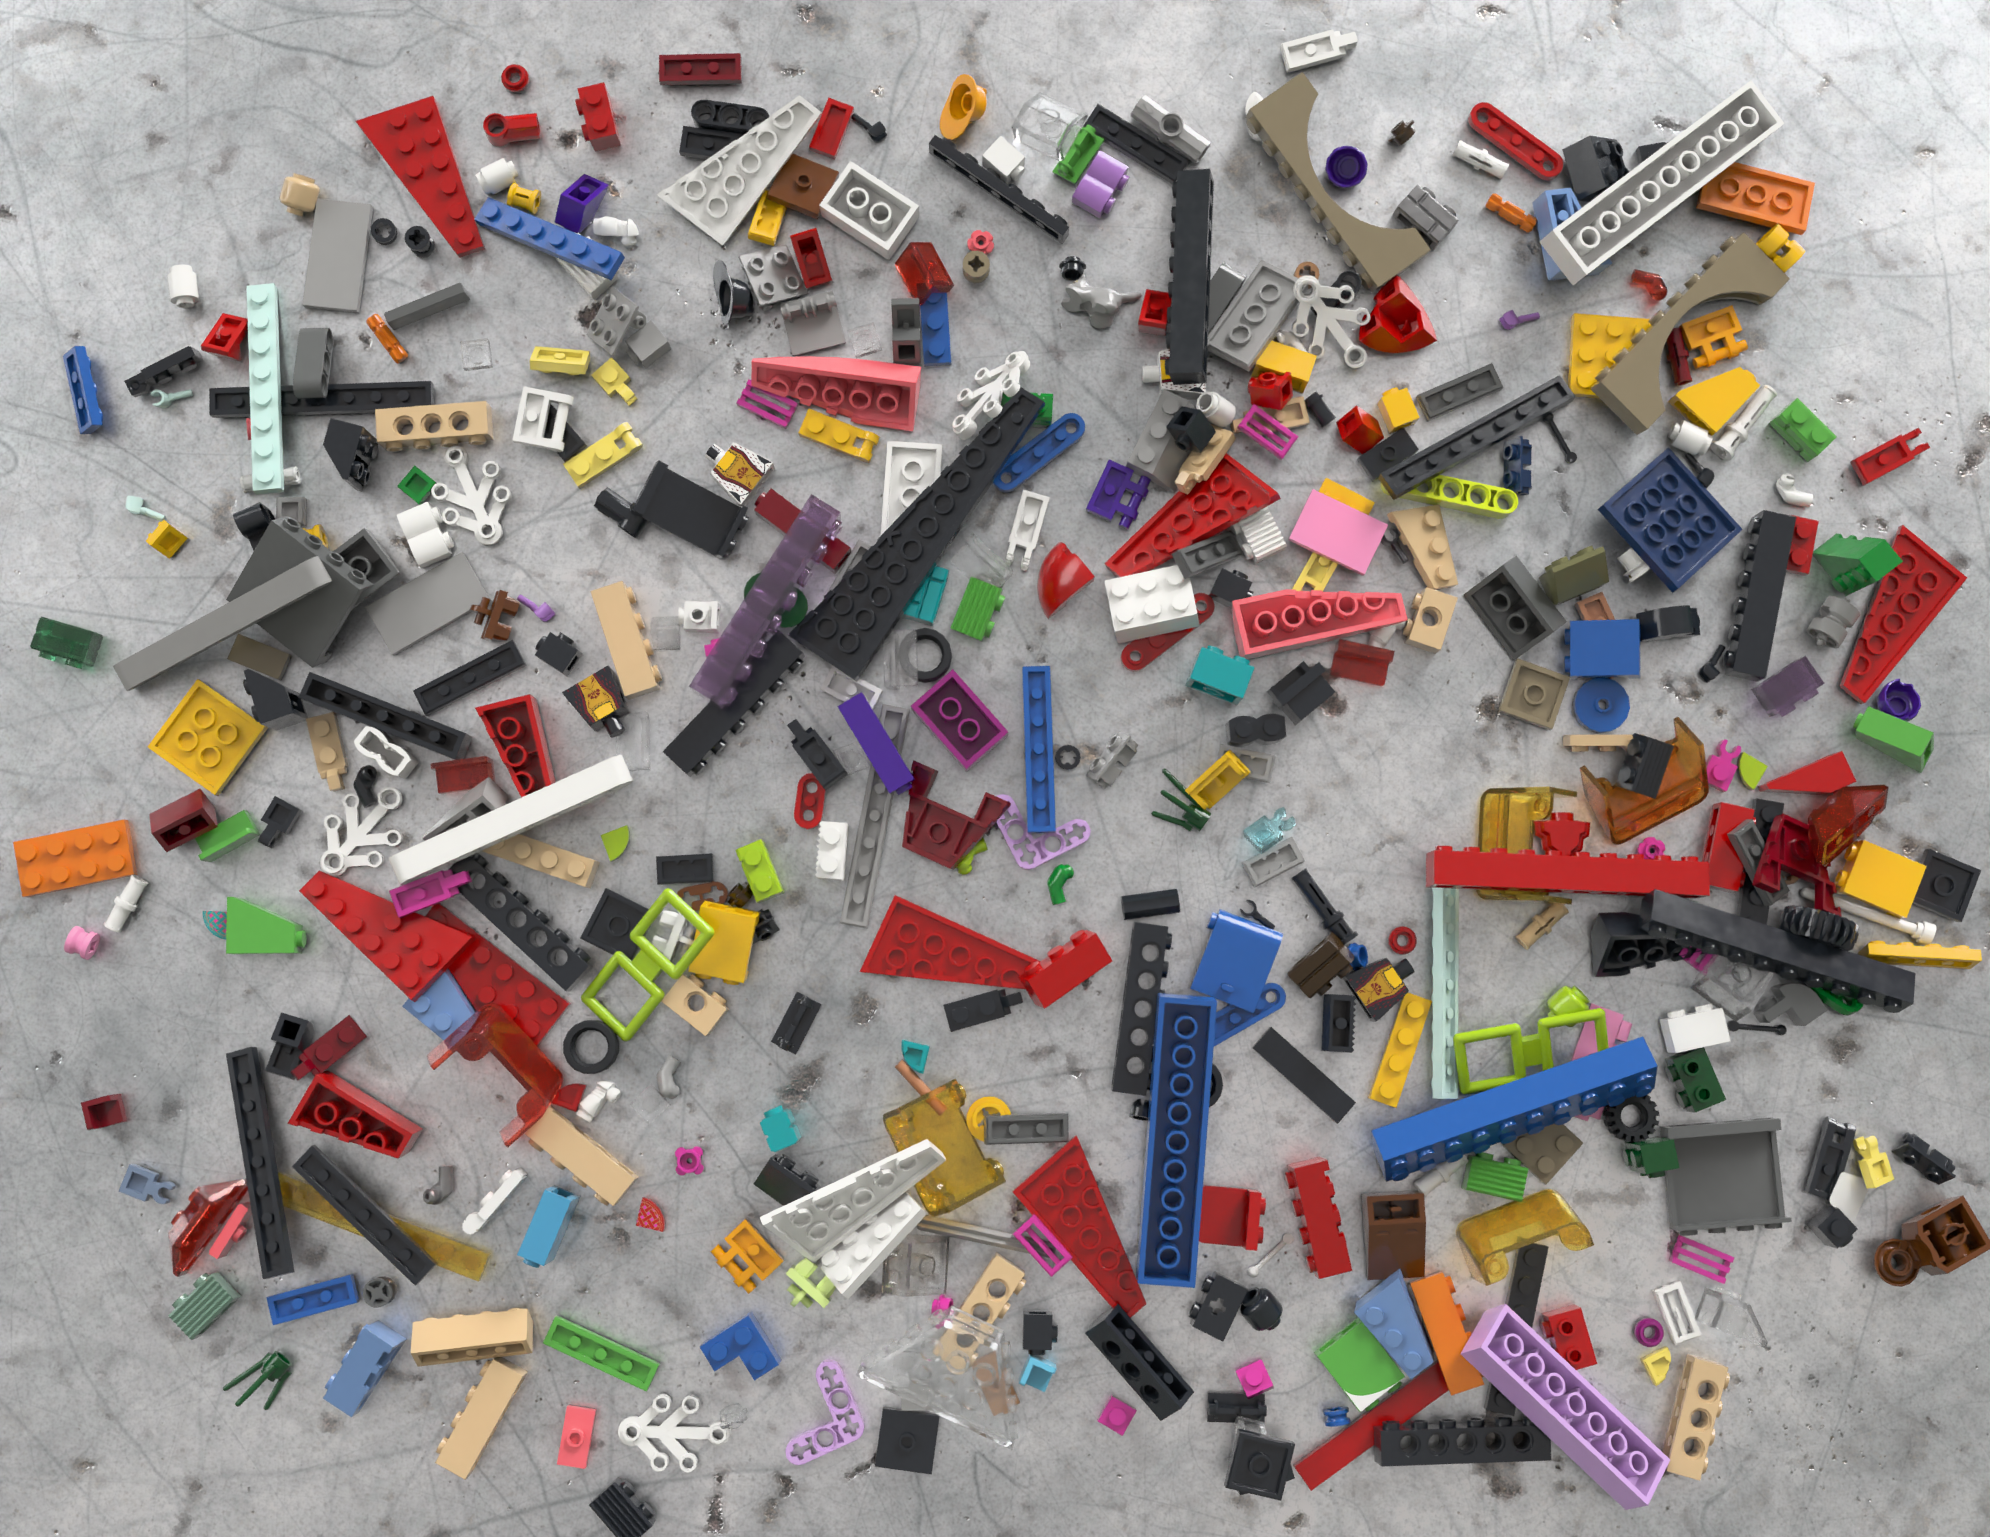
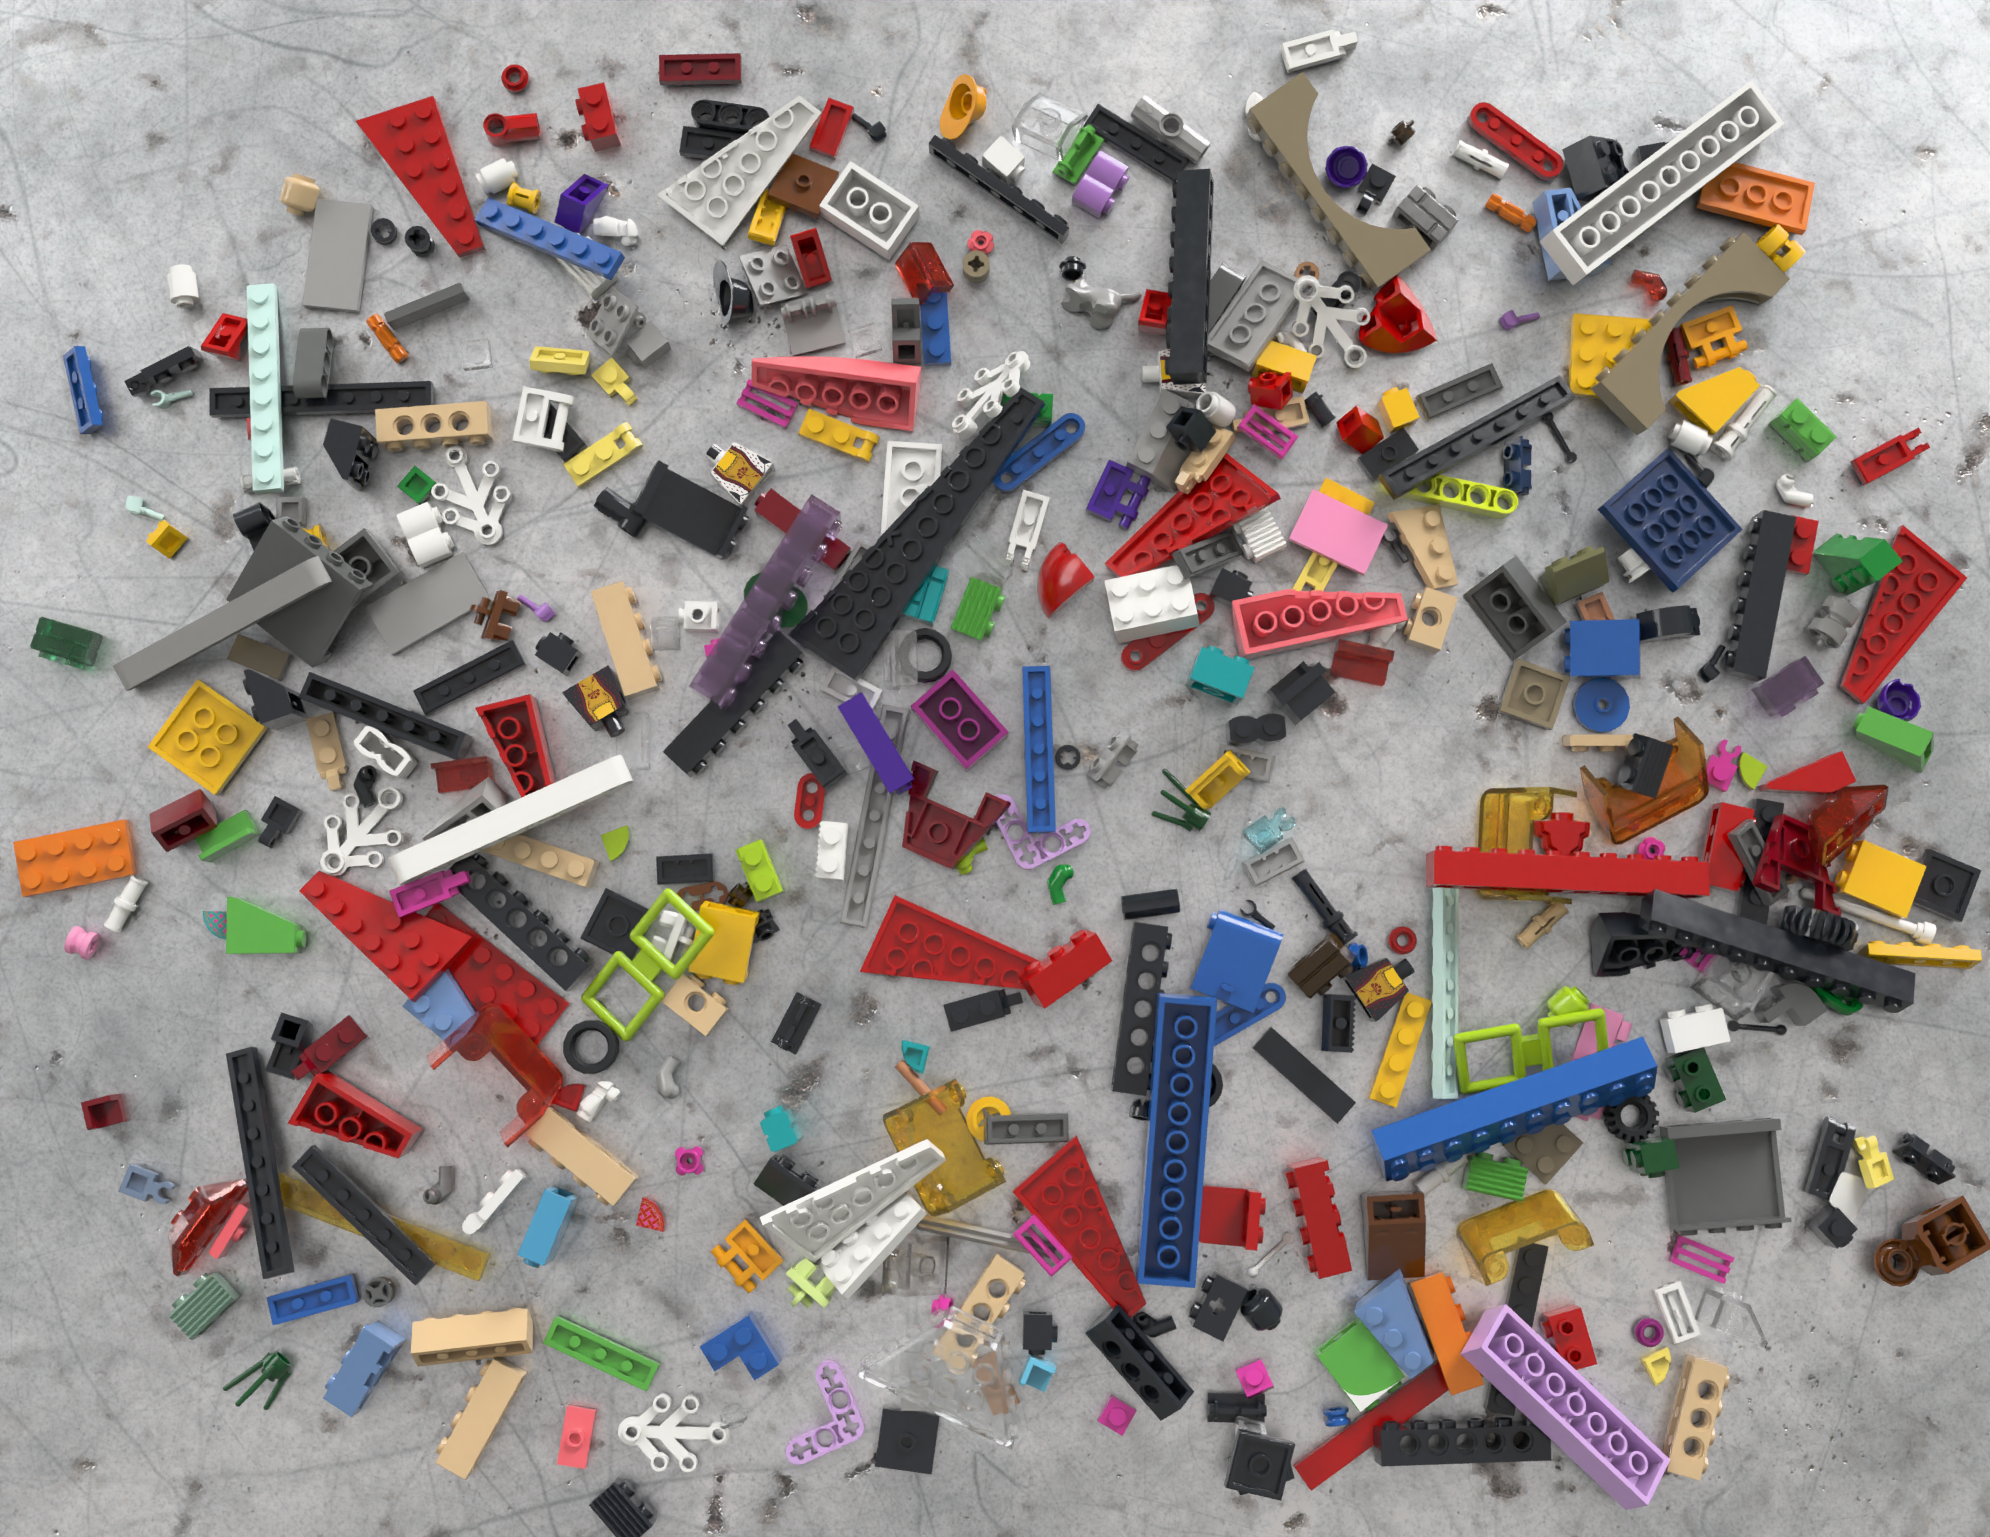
(1153, 1327): none -> black arm
(1374, 186): none -> black plate

